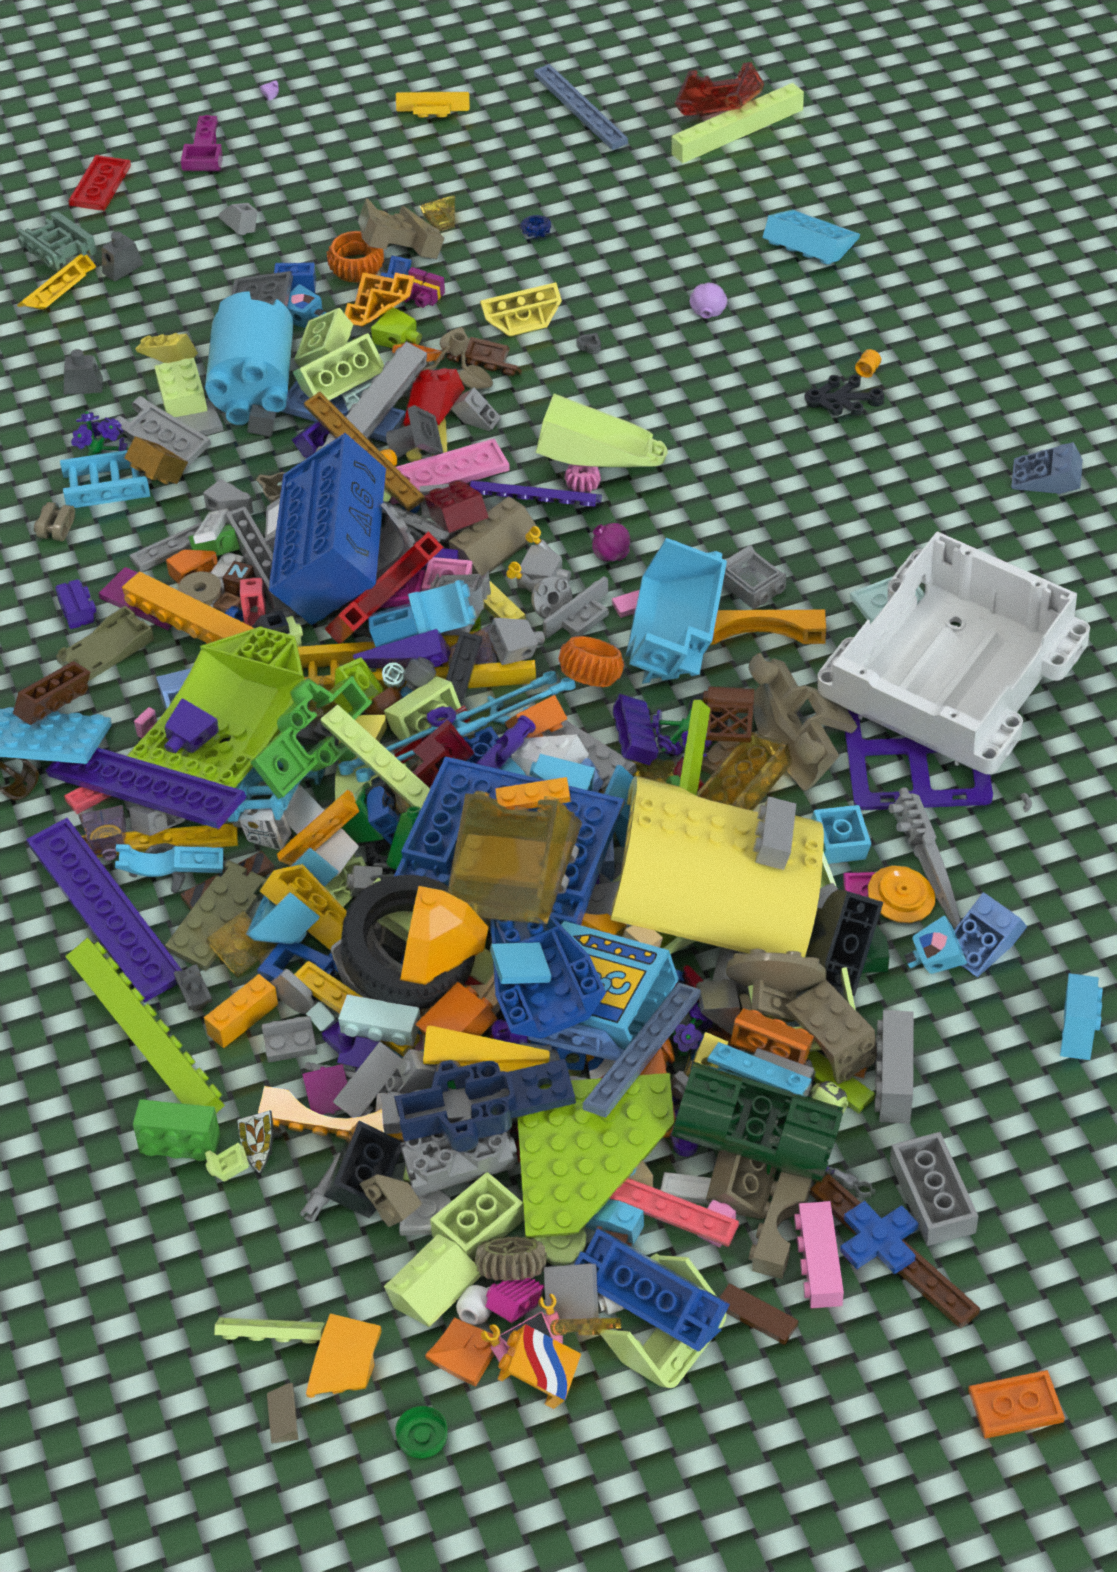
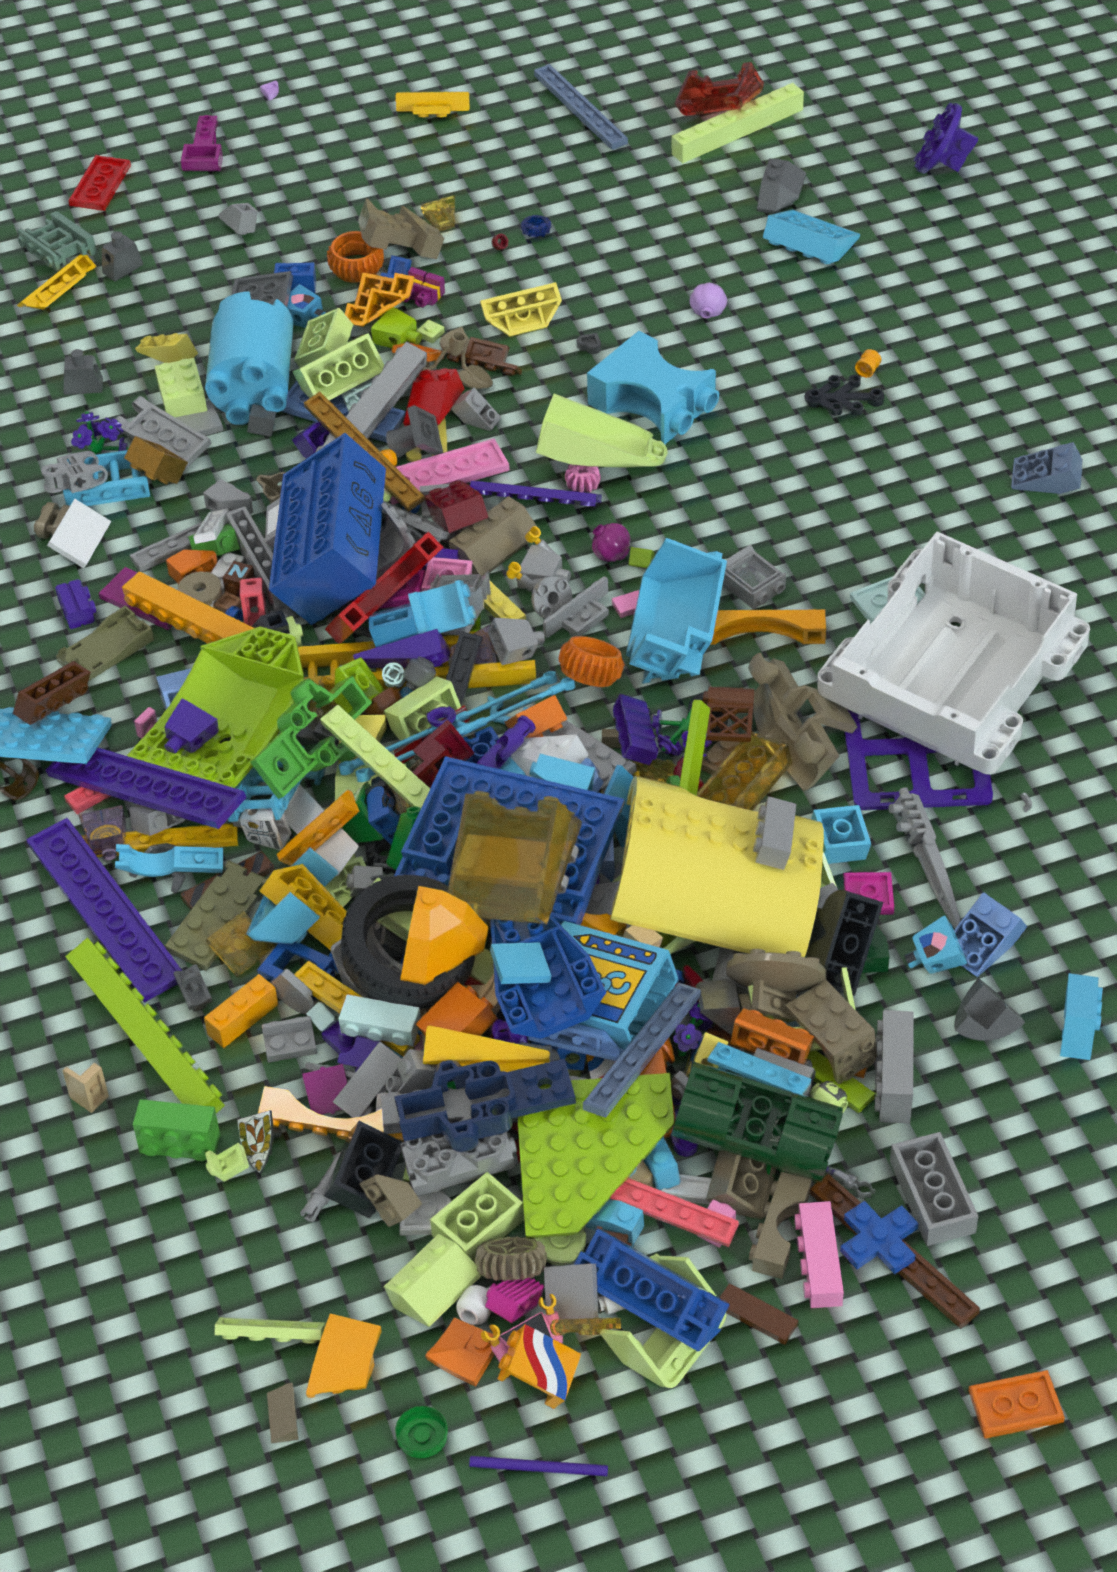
(66, 475): none -> light grey piece
(79, 533): none -> white tile
(88, 1089): none -> tan panel
(431, 331): none -> yellowish green plate
(502, 244): none -> dark red hinge
(529, 794): light orange plate -> none
(538, 1466): none -> dark purple piece
(610, 738): none -> dark tan slope
(640, 557): none -> lime slope
(645, 384): none -> medium azure brick
(663, 1166): none -> medium azure brick
(779, 186): none -> dark grey wedge
(905, 894): light orange piece -> none
(945, 142): none -> dark purple bracket
(985, 1014): none -> dark grey brick

